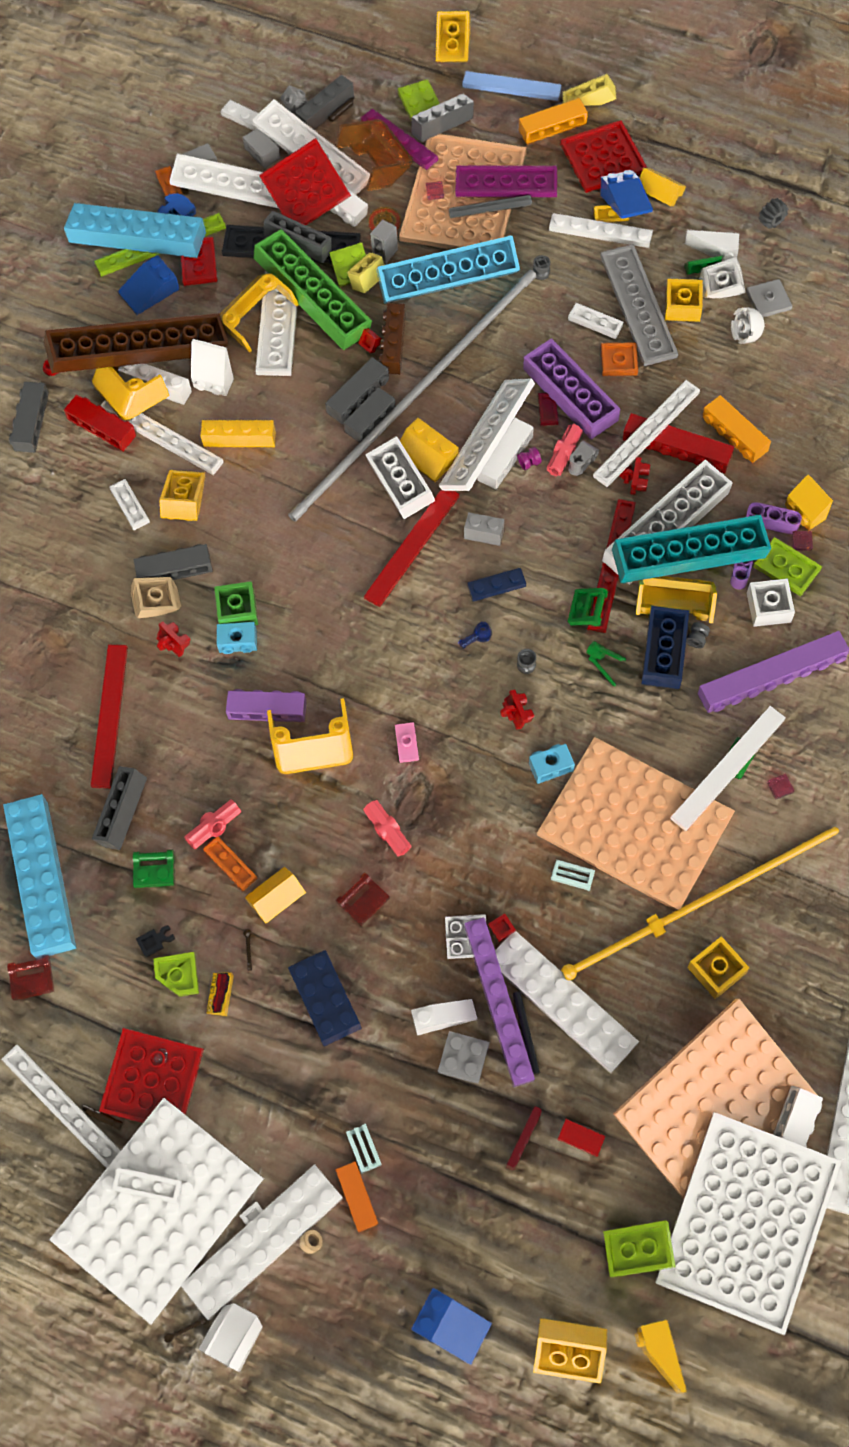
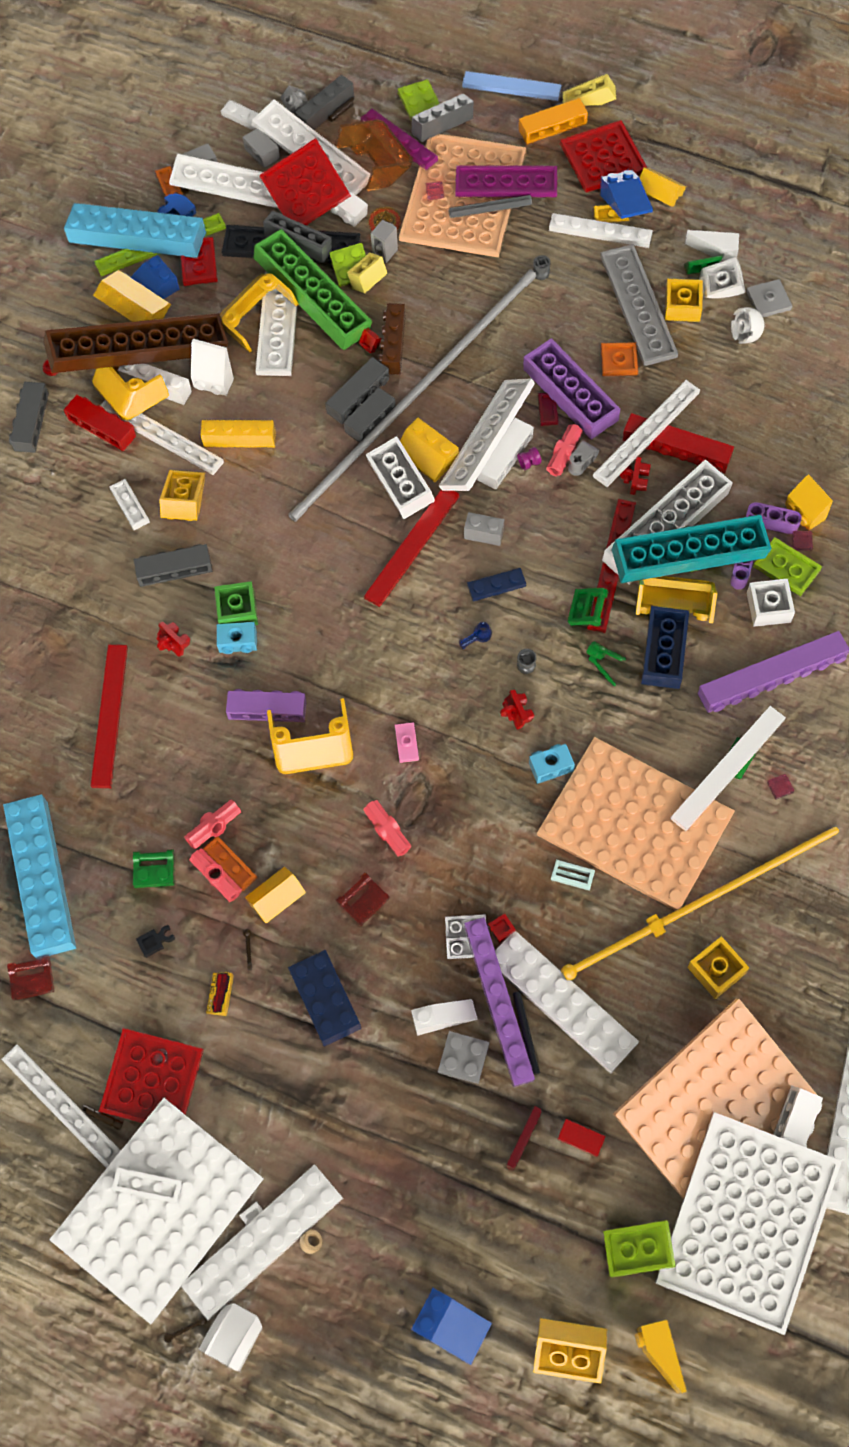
(119, 808): dark grey brick -> none
(131, 298): none -> yellow slope
(154, 596): tan slope -> none
(178, 973): lime plate -> none
(207, 867): none -> coral piece
(357, 1130): light aqua tile -> none
(357, 1197): orange tile -> none
(448, 269): medium azure brick -> none
(453, 36): yellow slope -> none
(595, 320): white plate -> none
(698, 634): dark grey wheel -> none
(736, 429): light orange brick -> none
(773, 213): dark grey gear -> none

